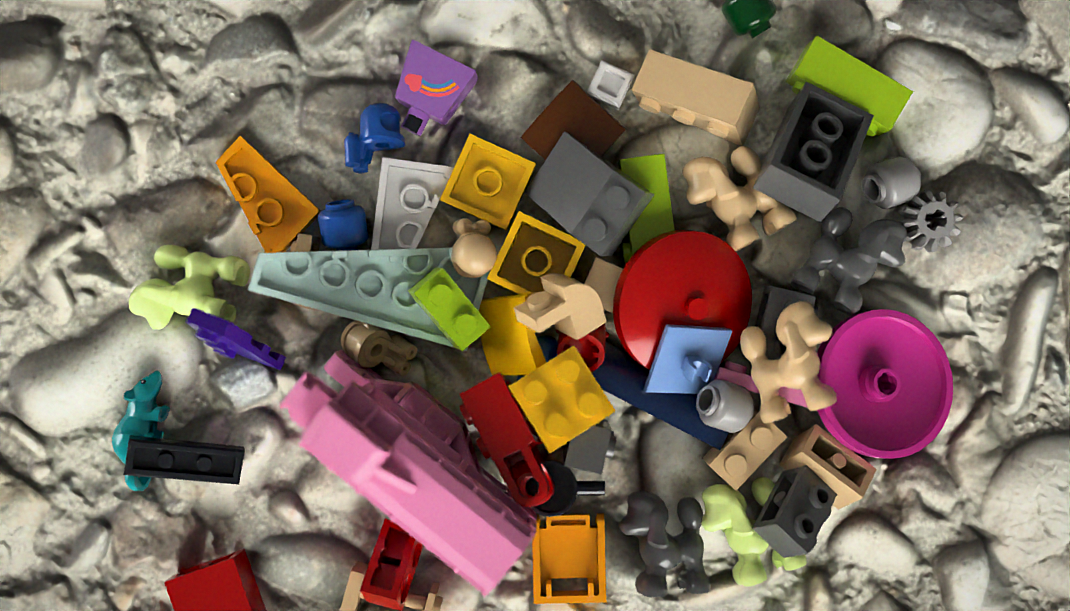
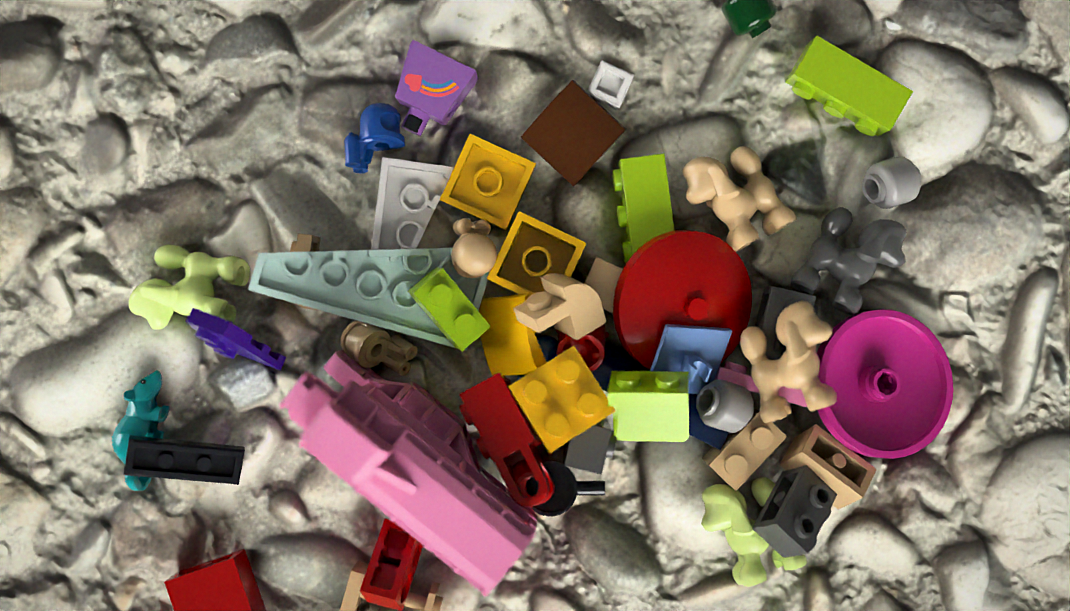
(267, 197): light orange wing -> none
(343, 225): blue head -> none
(569, 550): light orange container -> none
(588, 195): dark grey slope -> none
(650, 405): none -> bracket
(660, 550): dark grey animal -> none
(697, 96): tan wedge -> none
(813, 152): dark grey brick -> none
(941, 216): light grey gear -> none

